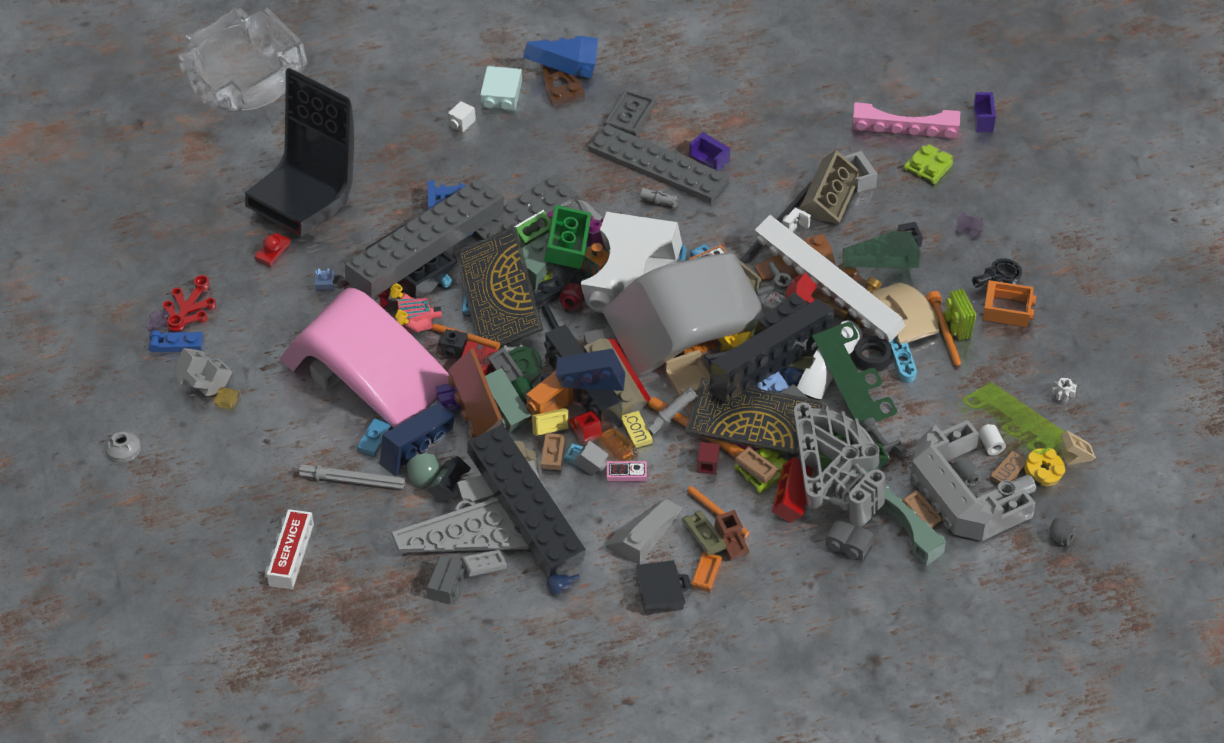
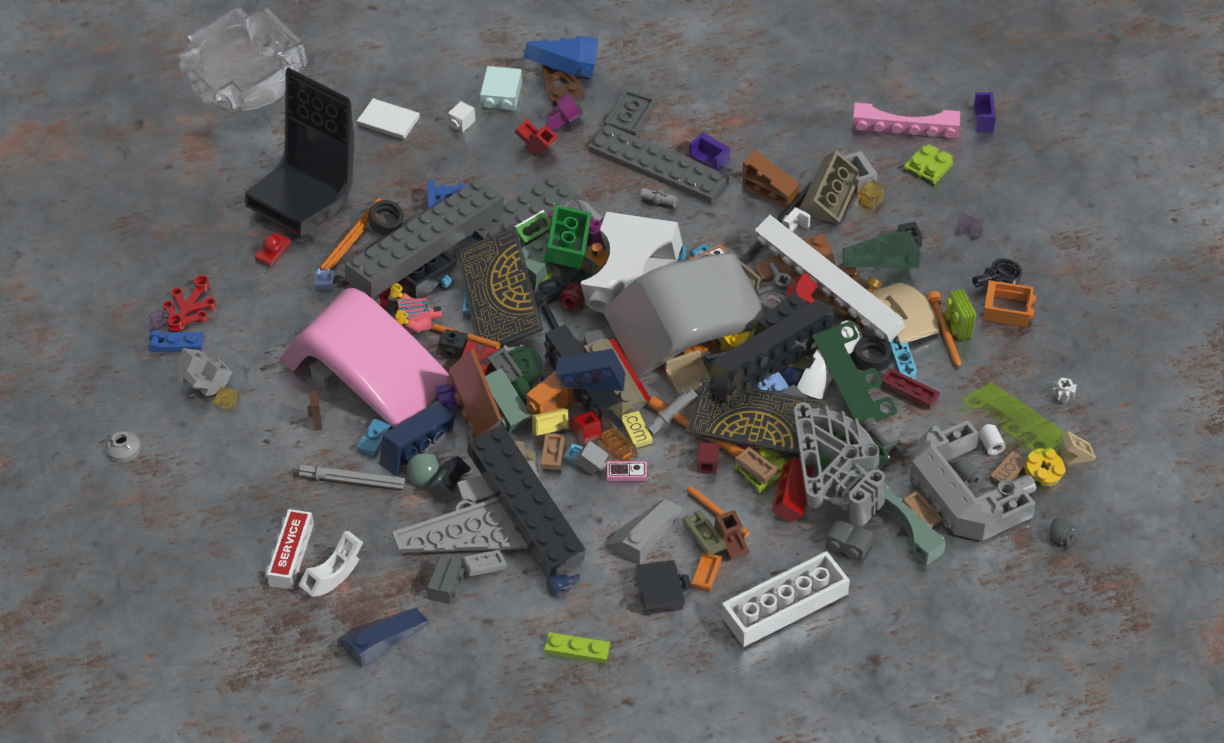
(314, 410): none -> reddish brown plate
(335, 570): none -> white arch
(347, 241): none -> orange axle
(377, 637): none -> dark blue wedge
(386, 206): none -> black tyre
(388, 119): none -> white tile
(536, 140): none -> red brick
(566, 110): none -> magenta piece
(577, 647): none -> lime plate
(768, 180): none -> dark orange wedge
(785, 598): none -> white brick
(871, 195): none -> clear yellow brick
(910, 388): none -> dark red plate

